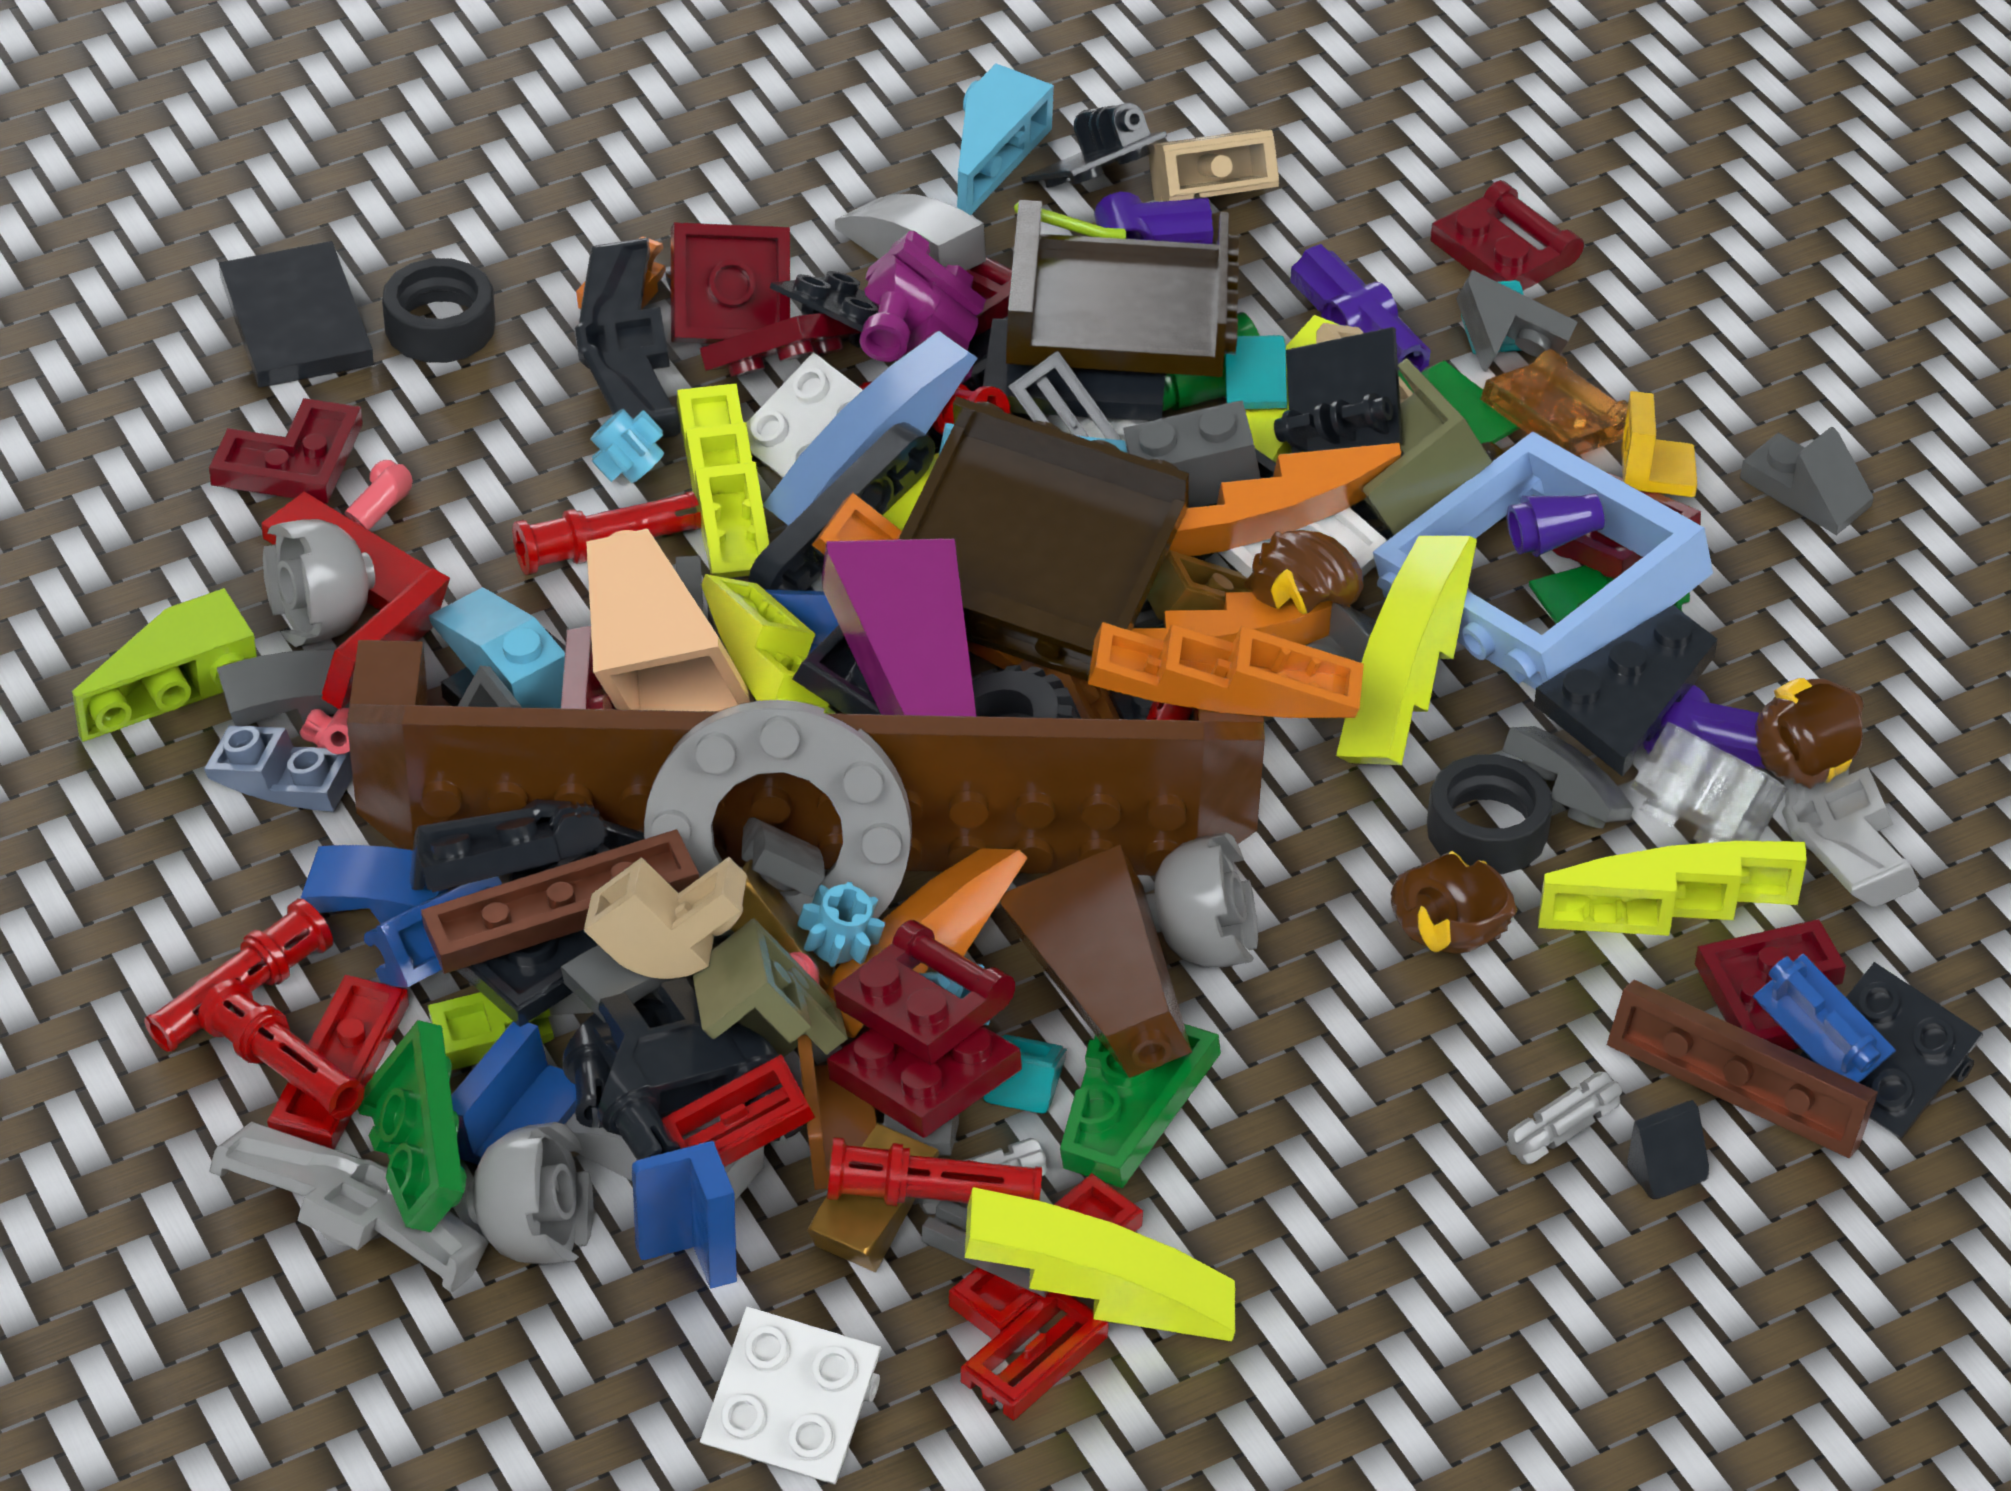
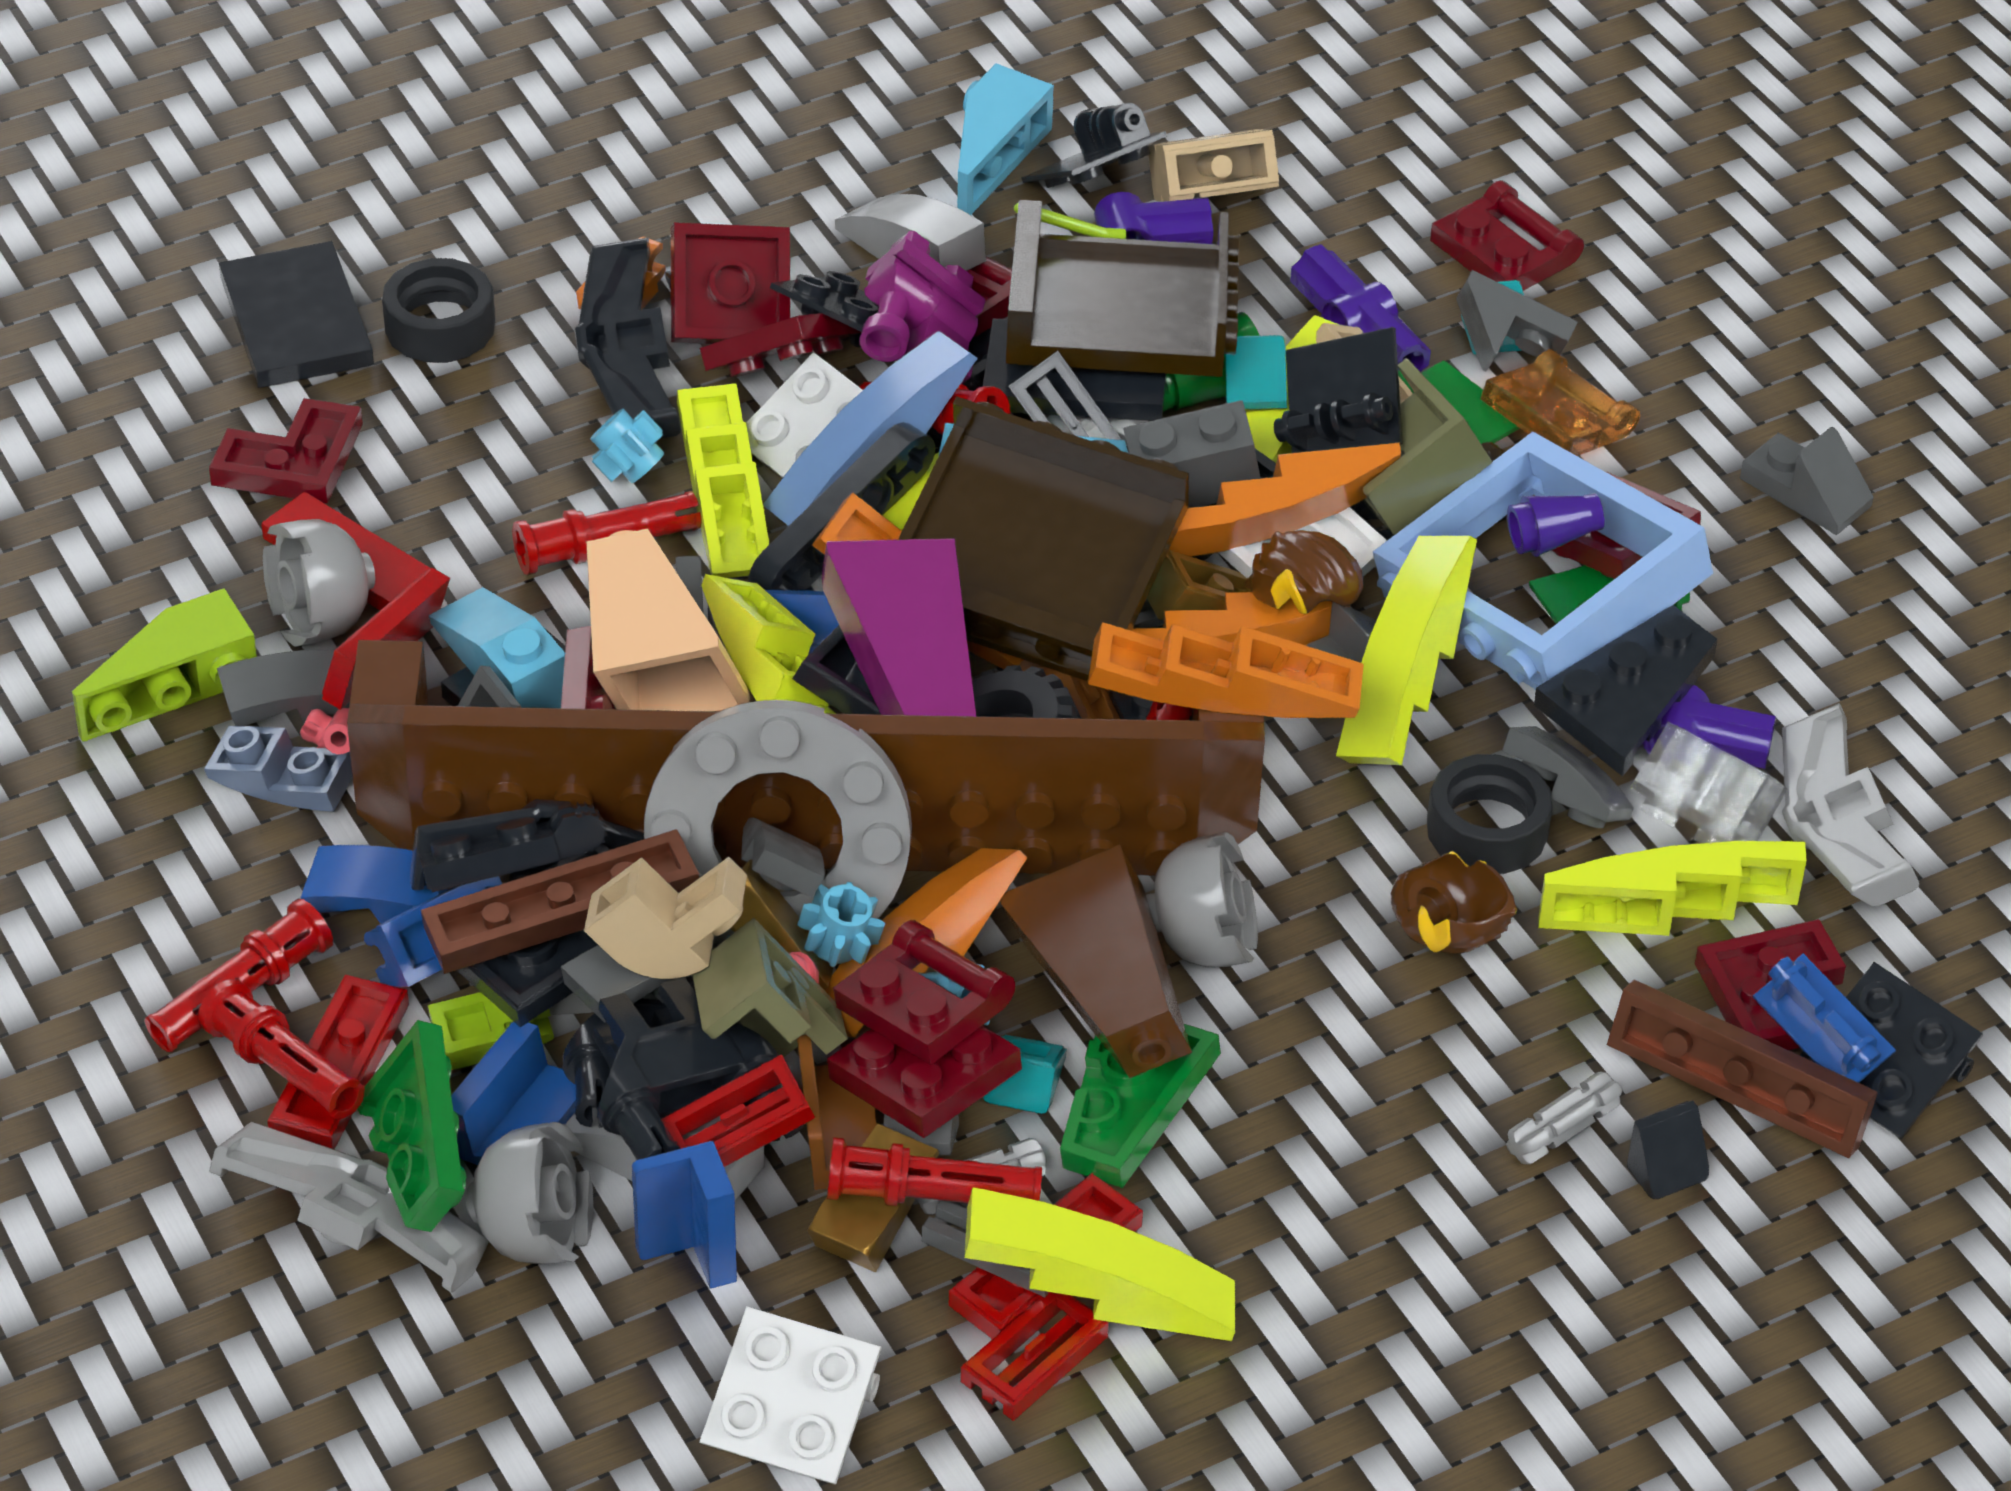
(388, 487): coral arm -> none
(1651, 462): yellow panel -> none
(1810, 731): reddish brown hair -> none

